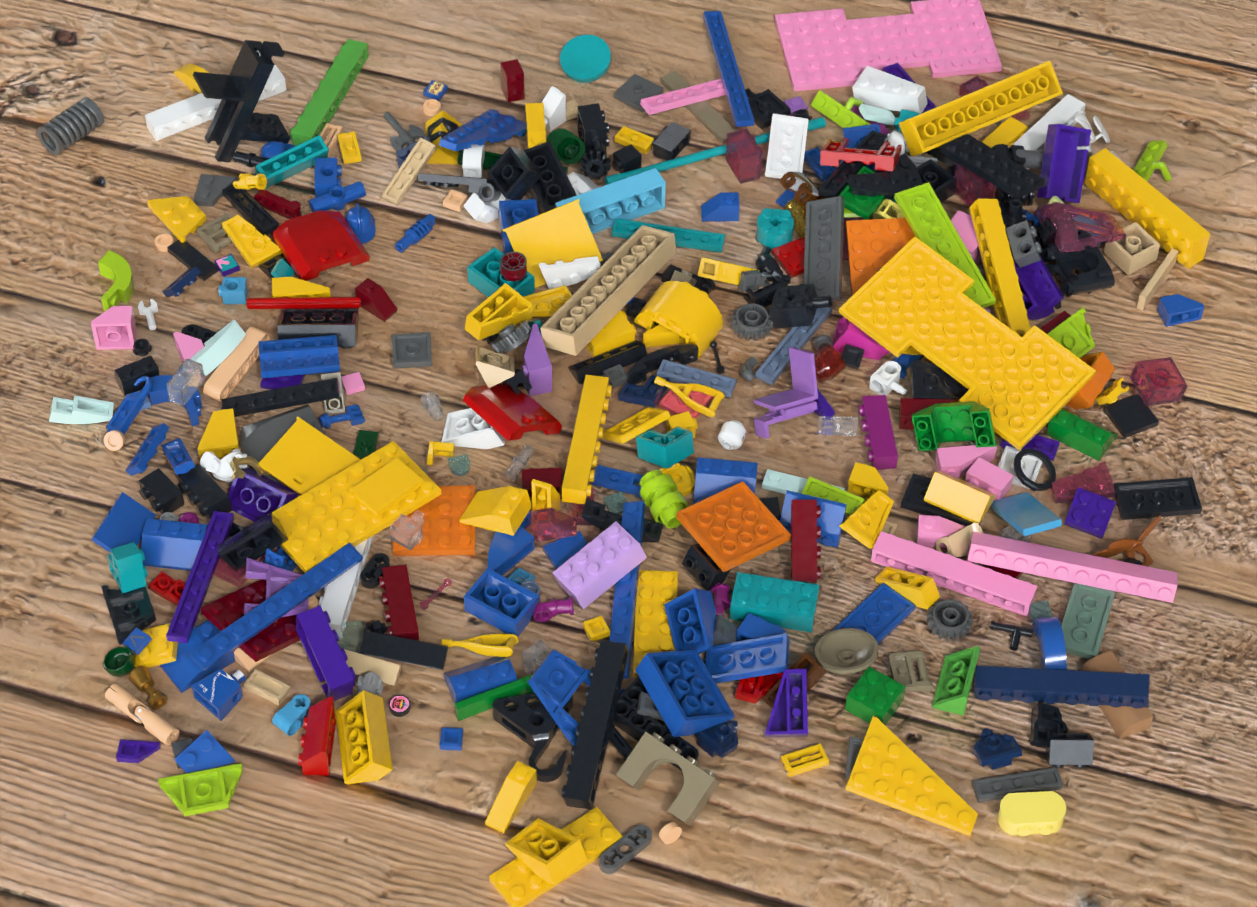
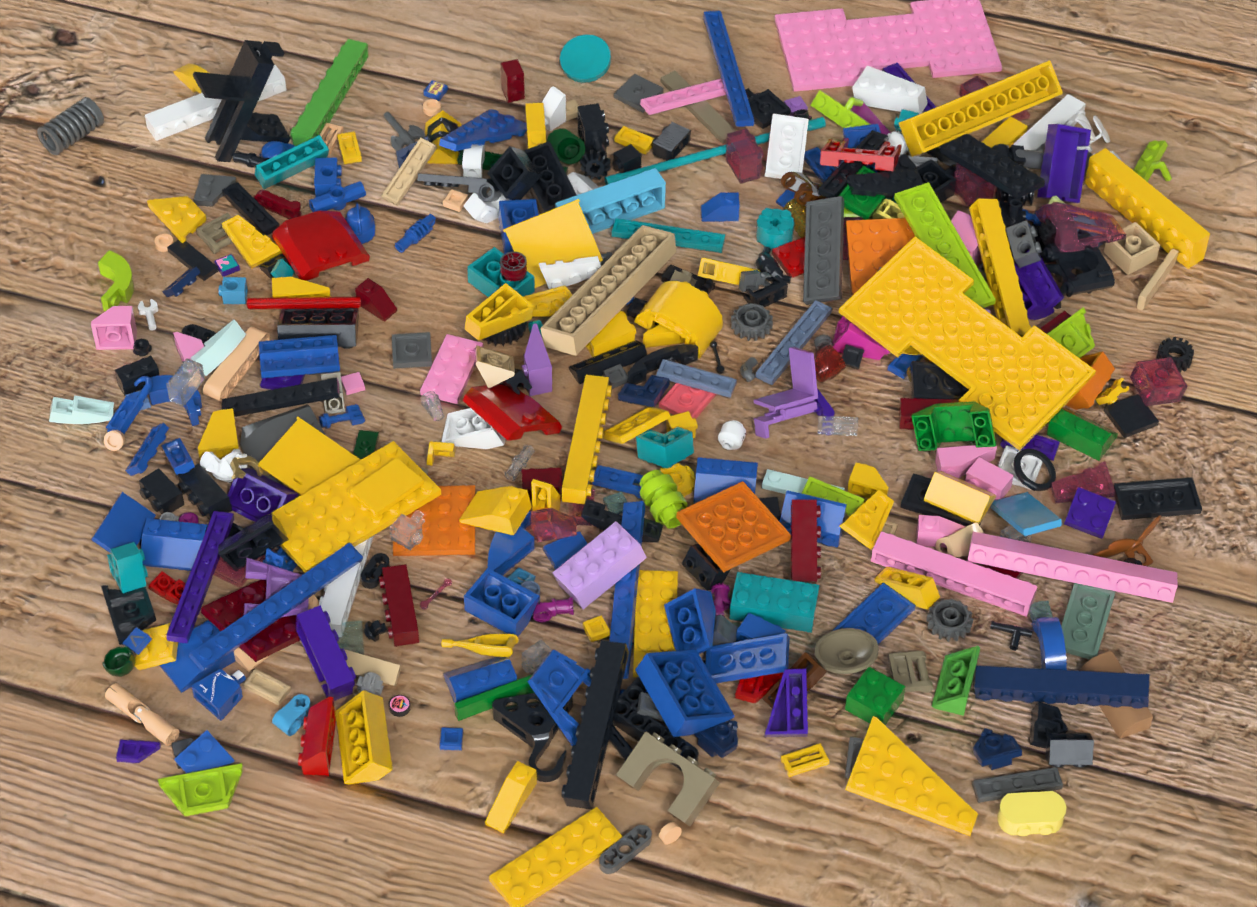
(144, 682): pearl gold piece -> none
(249, 181): yellow piece -> none
(404, 649): black slope -> none
(451, 368): none -> bright pink plate
(459, 465): clear light blue tile -> none
(511, 337): dark grey gear -> none
(547, 851): yellow slope -> none
(687, 388): yellow piece -> none
(796, 305): black brick -> none
(877, 114): light aqua tile -> none
(878, 431): magenta brick -> none
(887, 379): white piece -> none
(1178, 347): none -> black tyre
(1179, 309): blue slope -> none

